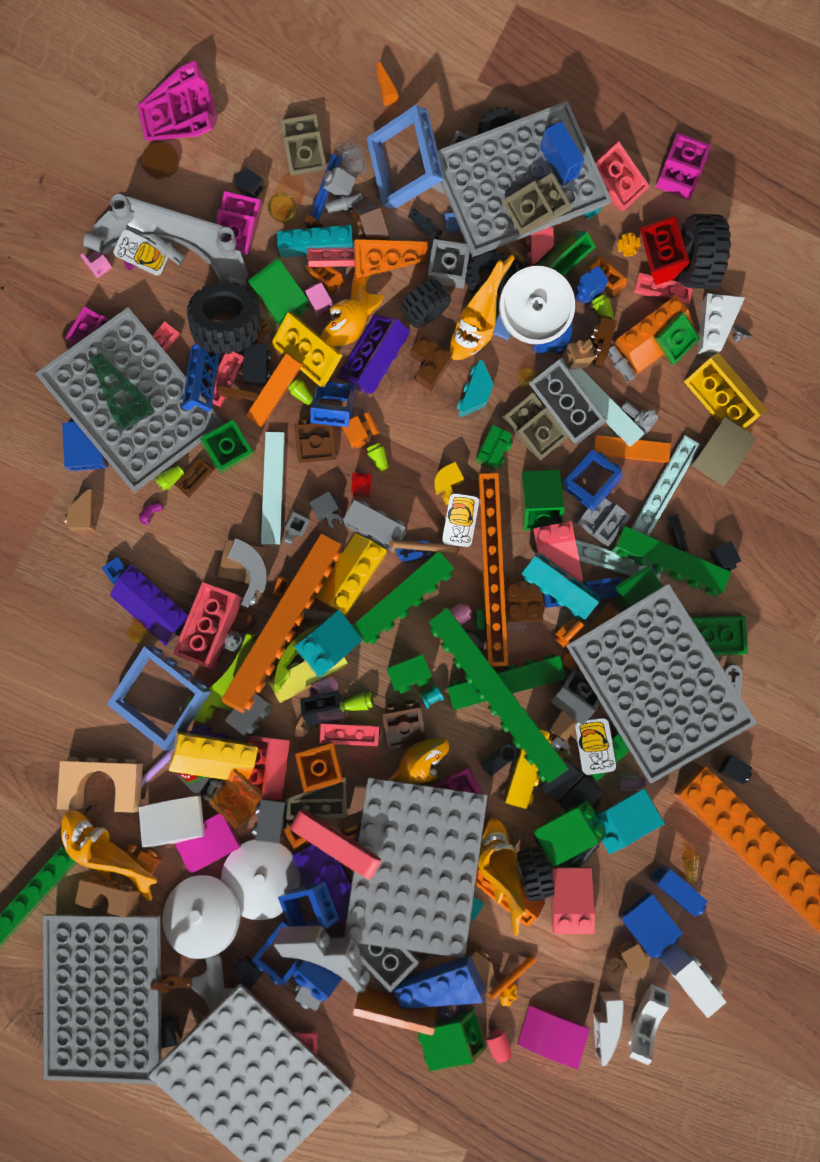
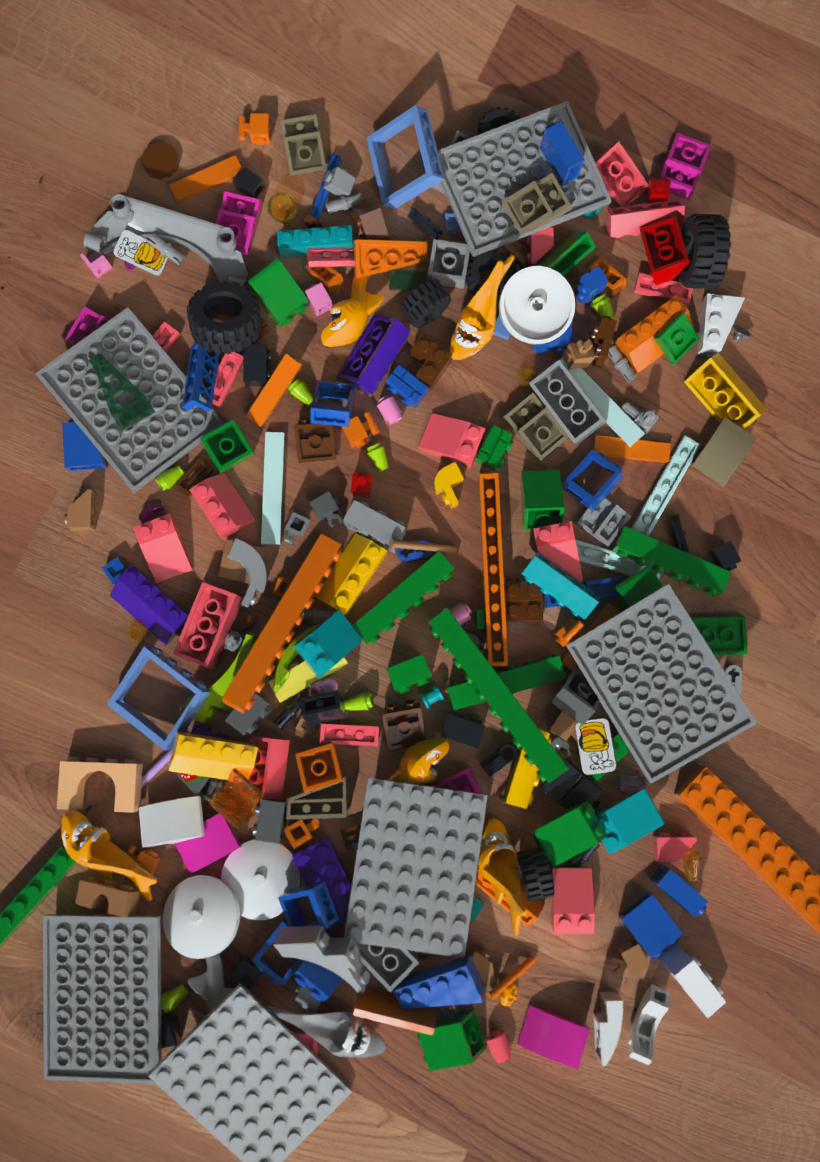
(160, 984): reddish brown cap -> none
(163, 548): none -> coral slope
(173, 997): none -> lime cone
(179, 106): dark pink wedge -> none
(205, 179): none -> orange tile
(222, 505): none -> coral slope
(236, 394): reddish brown tile -> none
(258, 128): none -> orange brick
(289, 712): none -> black pin
(308, 348): yellow plate -> none
(335, 844): coral beam -> none
(338, 1032): none -> light grey piece
(351, 157): clear slope -> none
(387, 89): orange slope -> none
(389, 409): none -> bright pink brick
(406, 279): none -> clear green tile
(406, 386): none -> blue brick
(452, 439): none -> coral slope
(460, 520): sticker -> none
(463, 730): none -> black brick
(477, 391): teal slope -> none
(629, 219): none -> coral brick
(629, 244): light orange gear -> none
(657, 190): none -> red brick
(672, 848): none -> coral slope
(735, 770): black brick -> none

